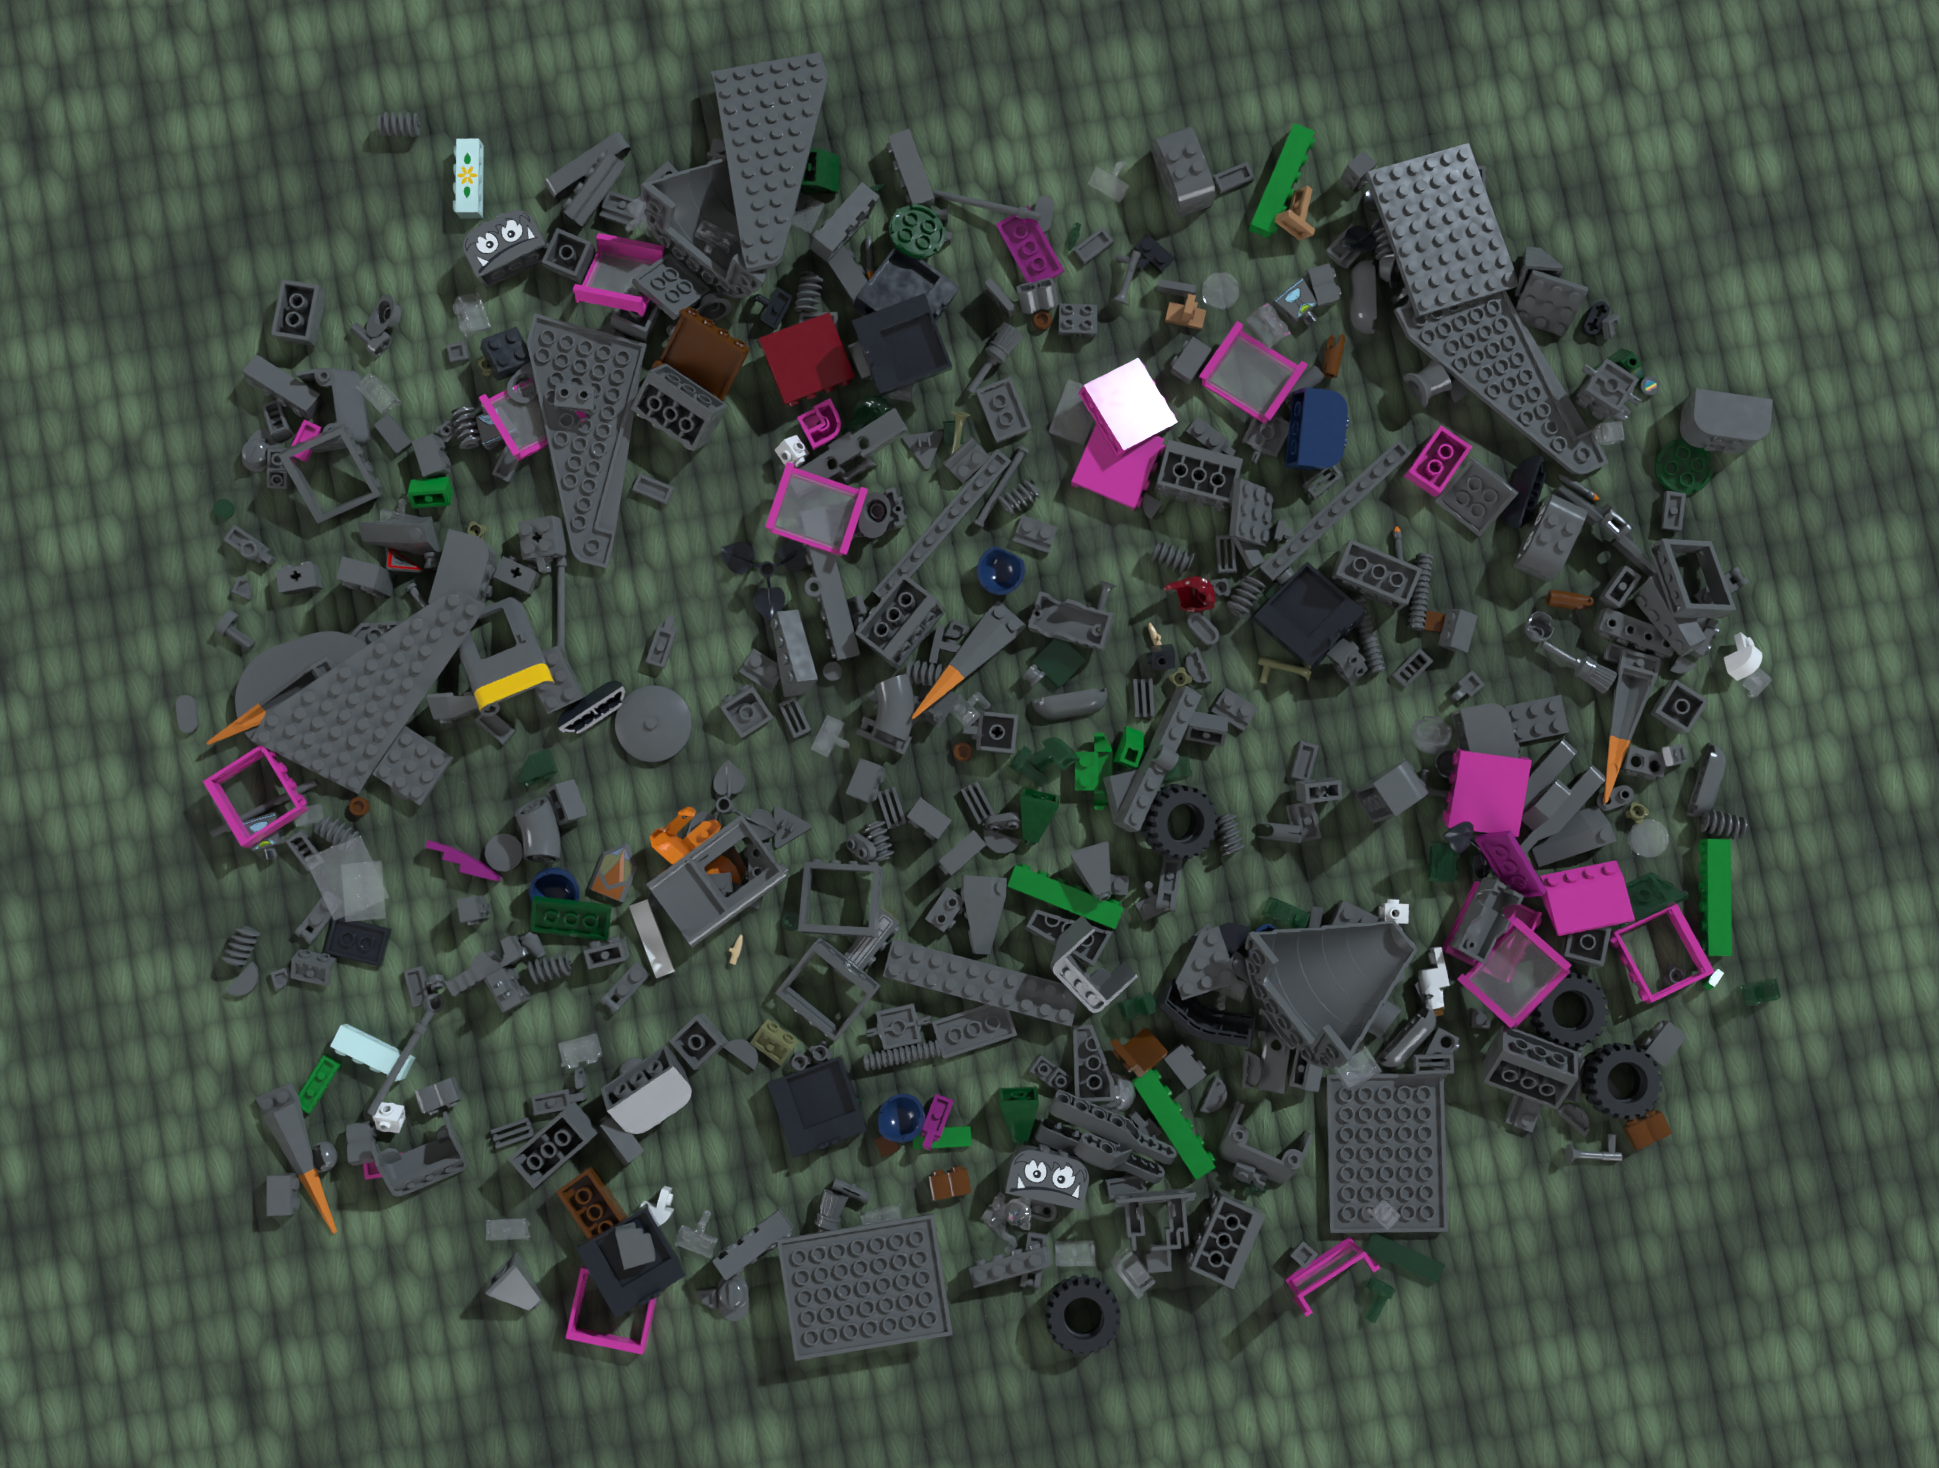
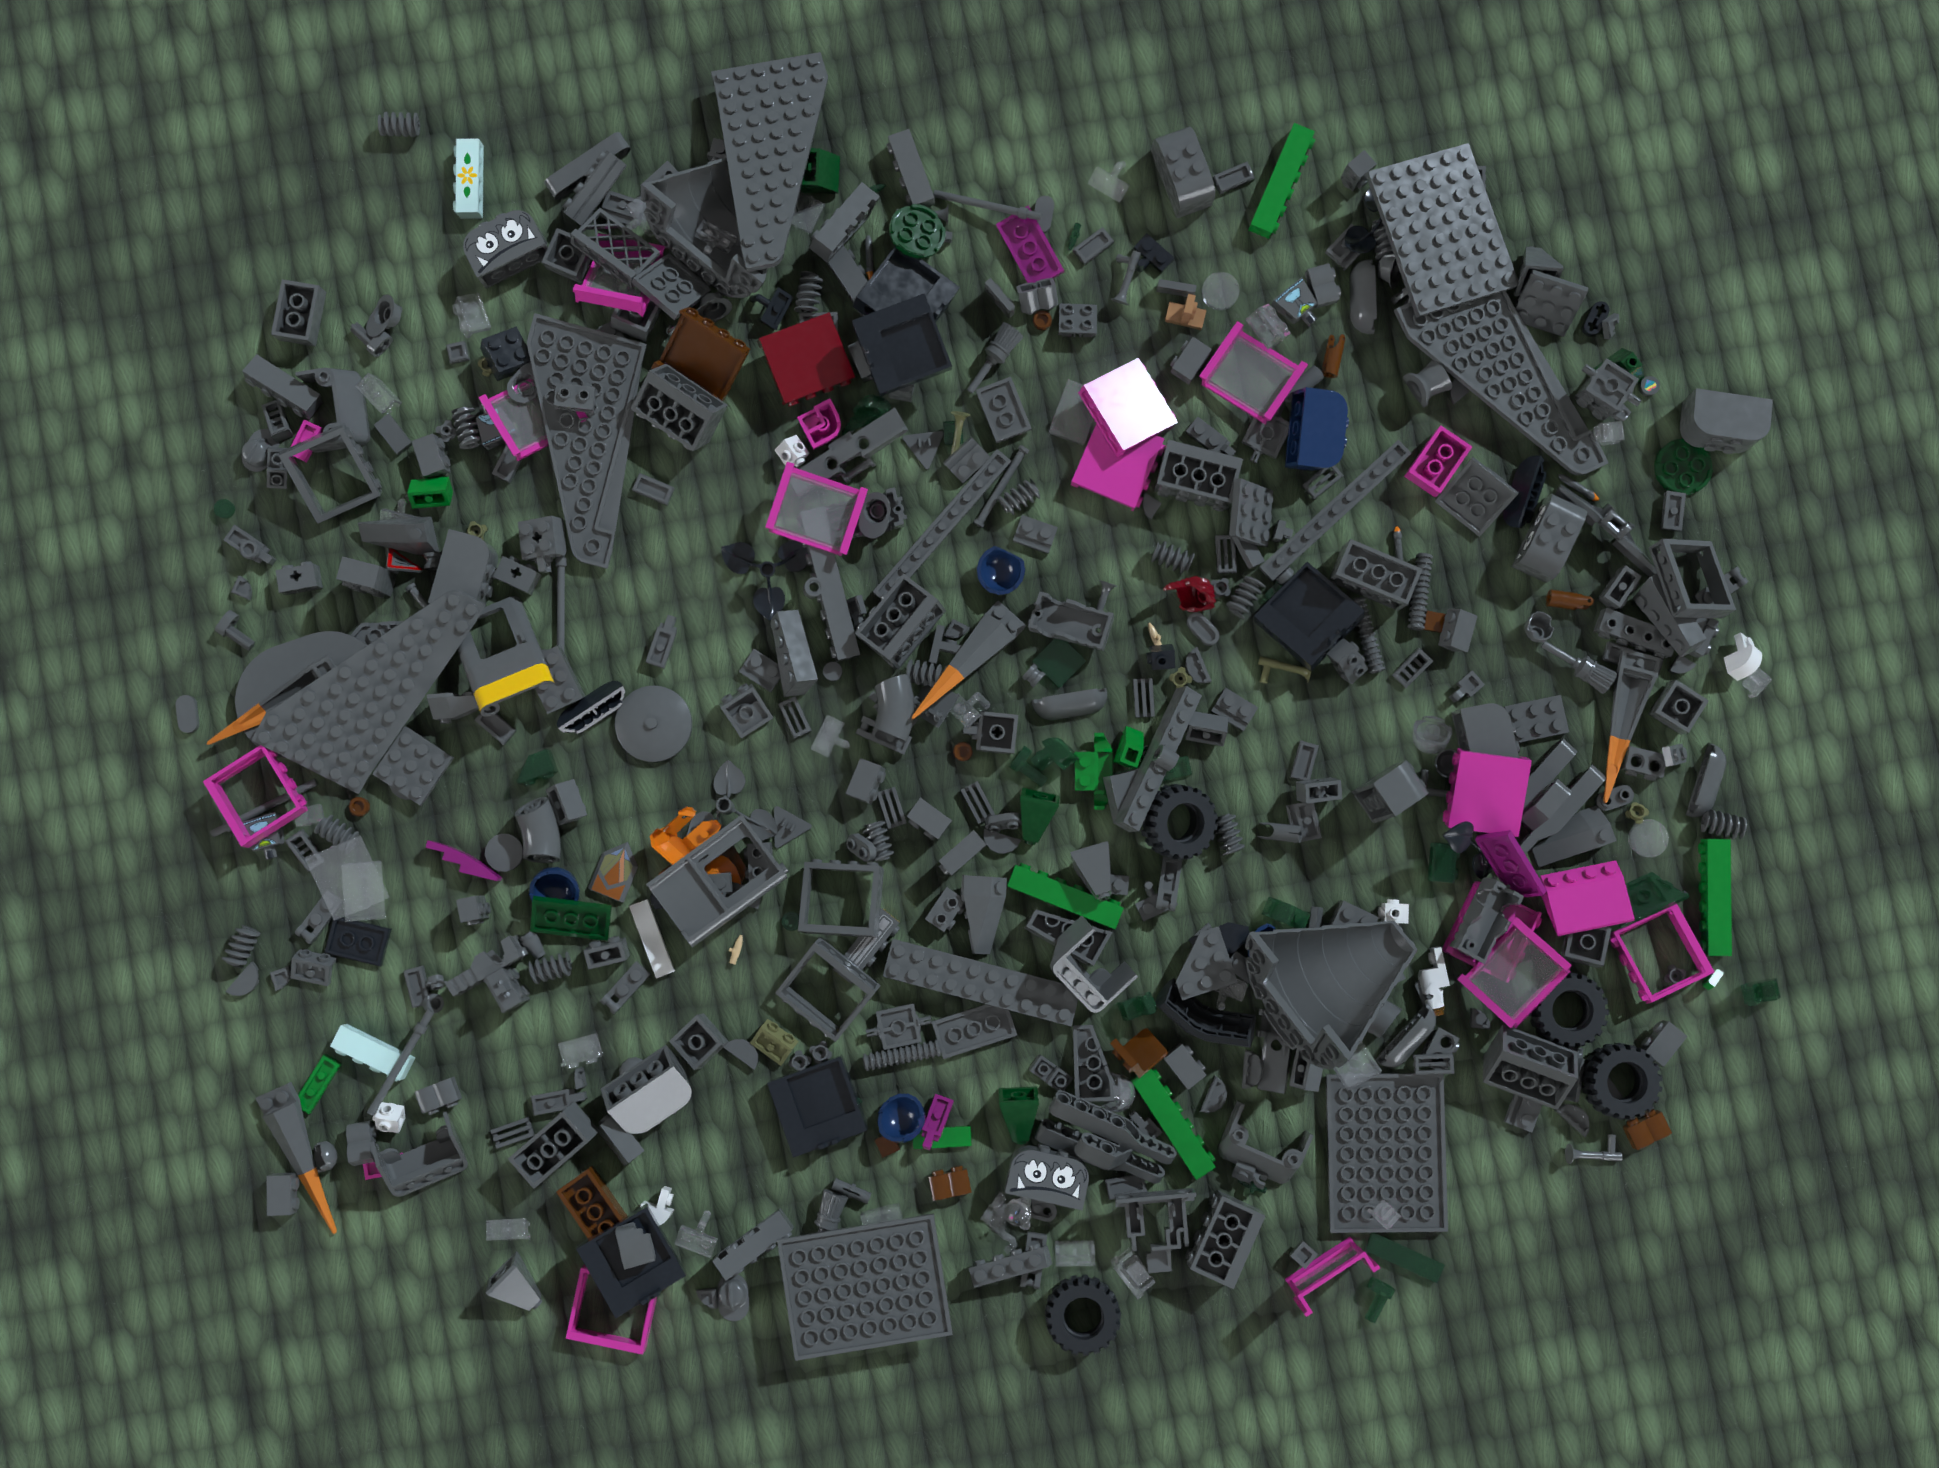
(602, 255): none -> dark grey fence
(1294, 218): medium nougat bracket -> none

